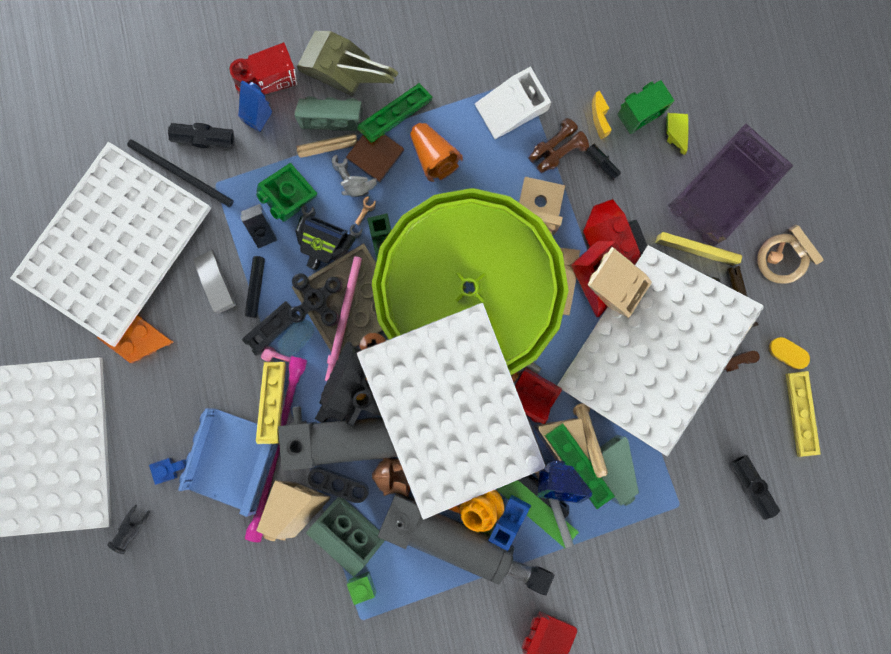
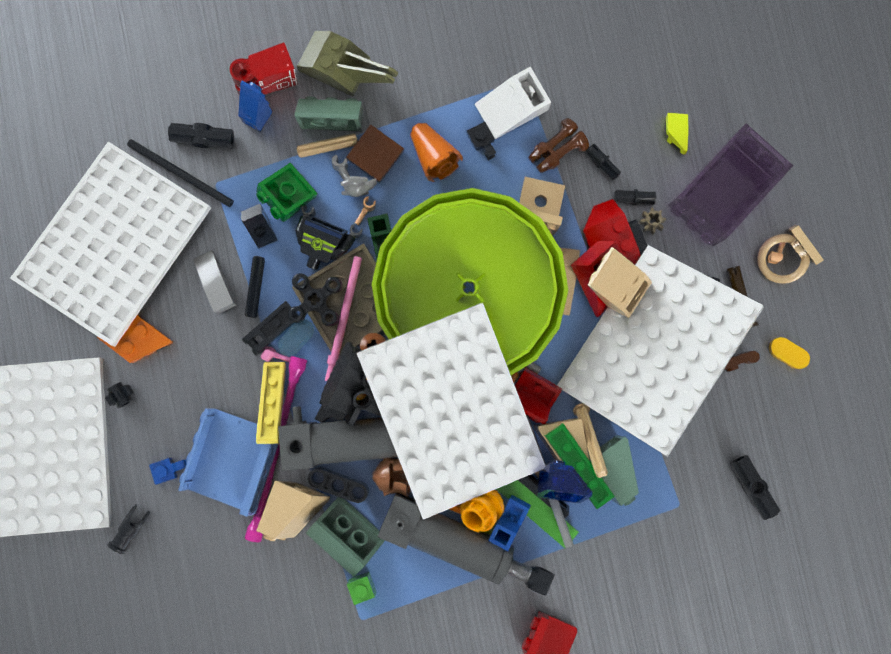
(119, 395): none -> black gear
(395, 112): green tile -> none
(482, 138): none -> black plate
(599, 109): yellow slope -> none
(635, 197): none -> black axle
(645, 106): green brick -> none
(655, 225): none -> dark tan gear
(698, 249): light yellow tile -> none
(802, 414): light yellow tile -> none

